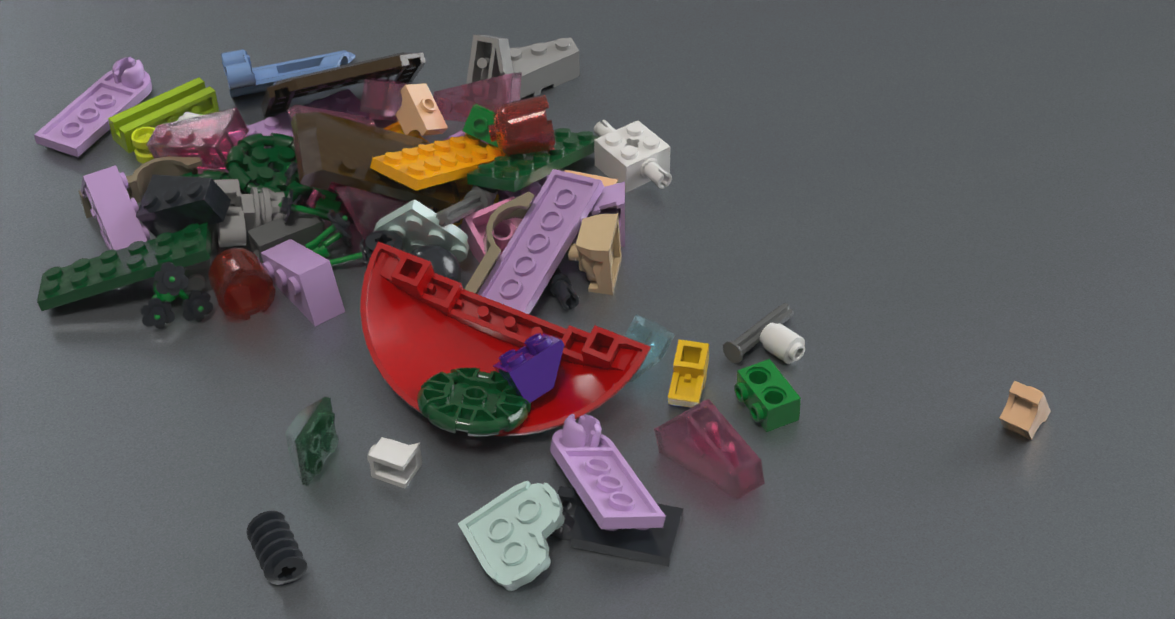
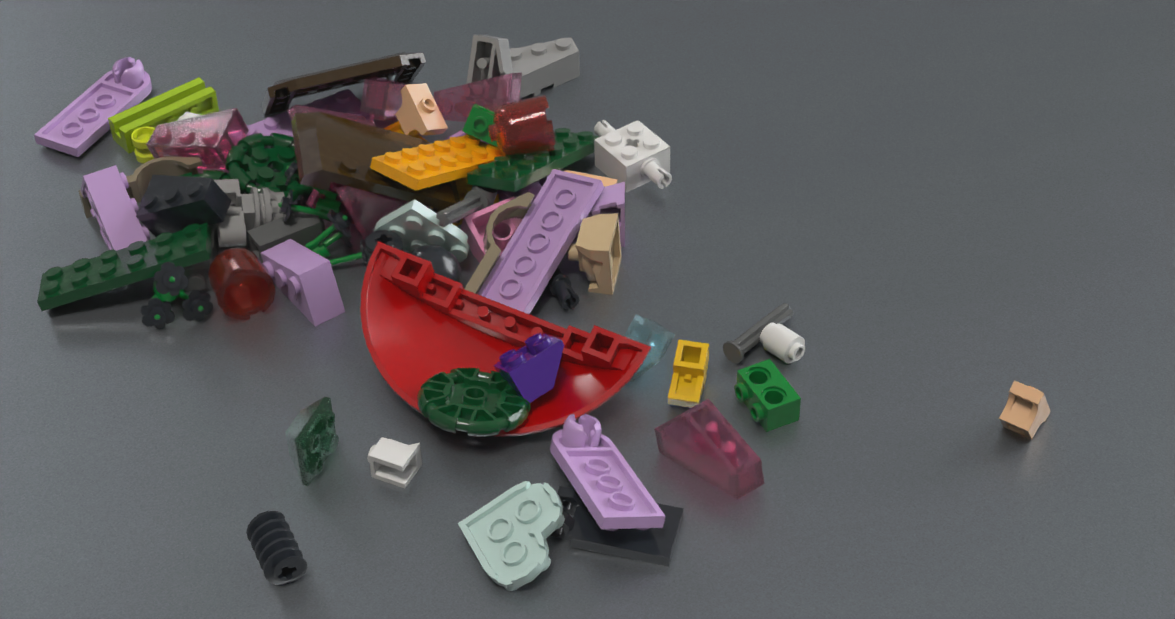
(248, 80): medium blue panel -> none

